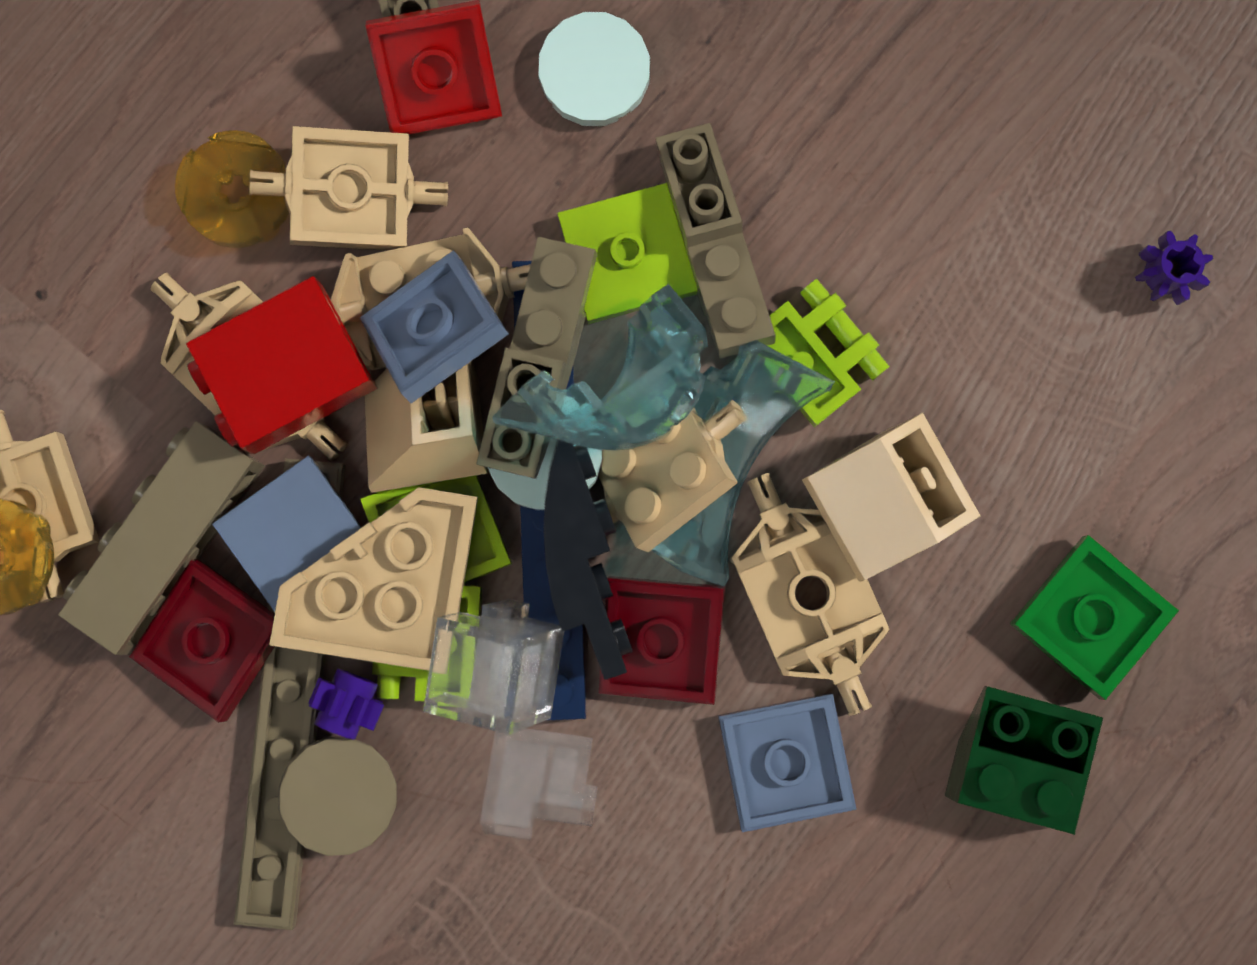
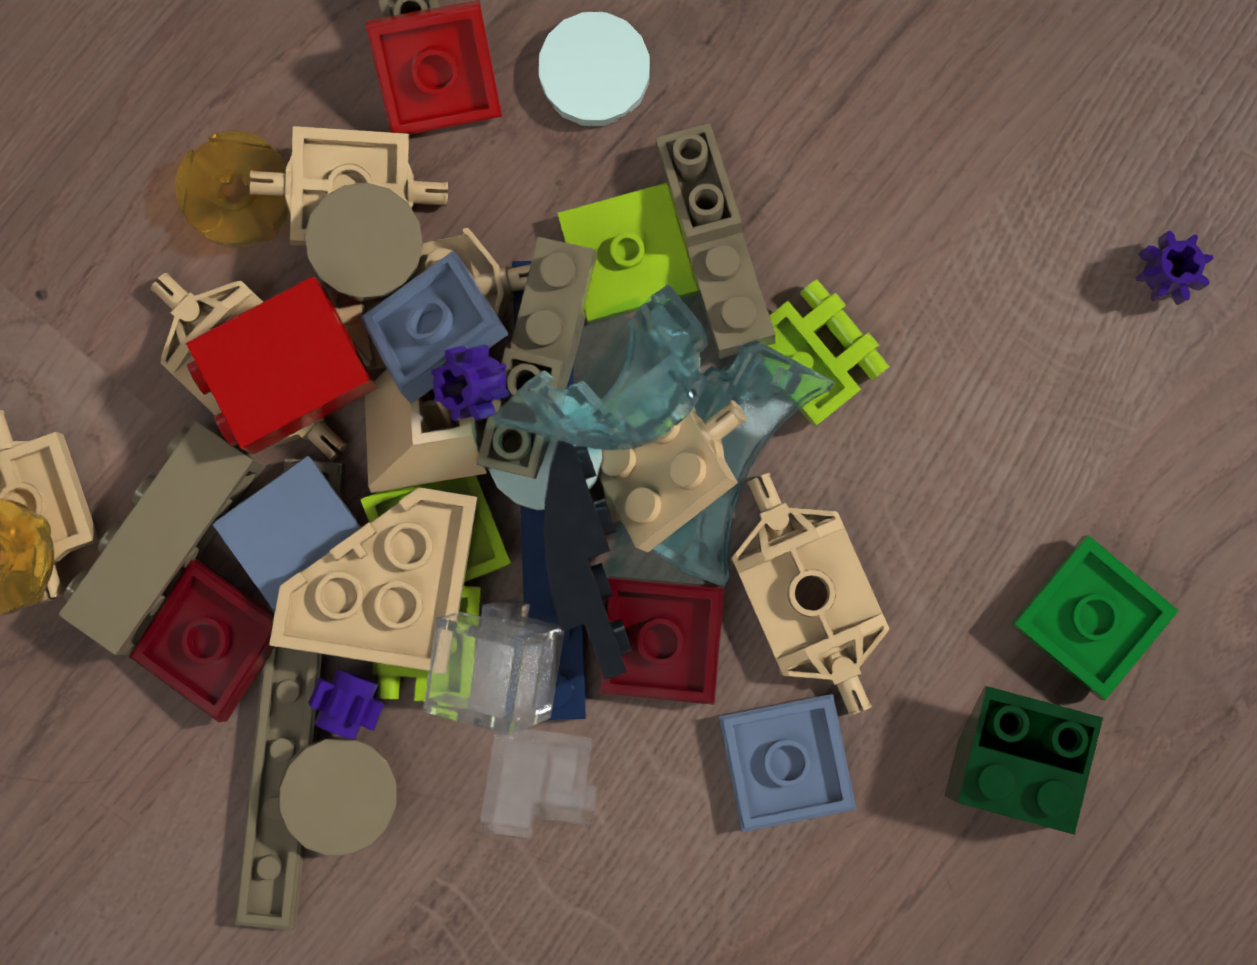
(363, 241): none -> dark tan tile
(469, 382): none -> dark purple gear
(891, 497): tan slope -> none

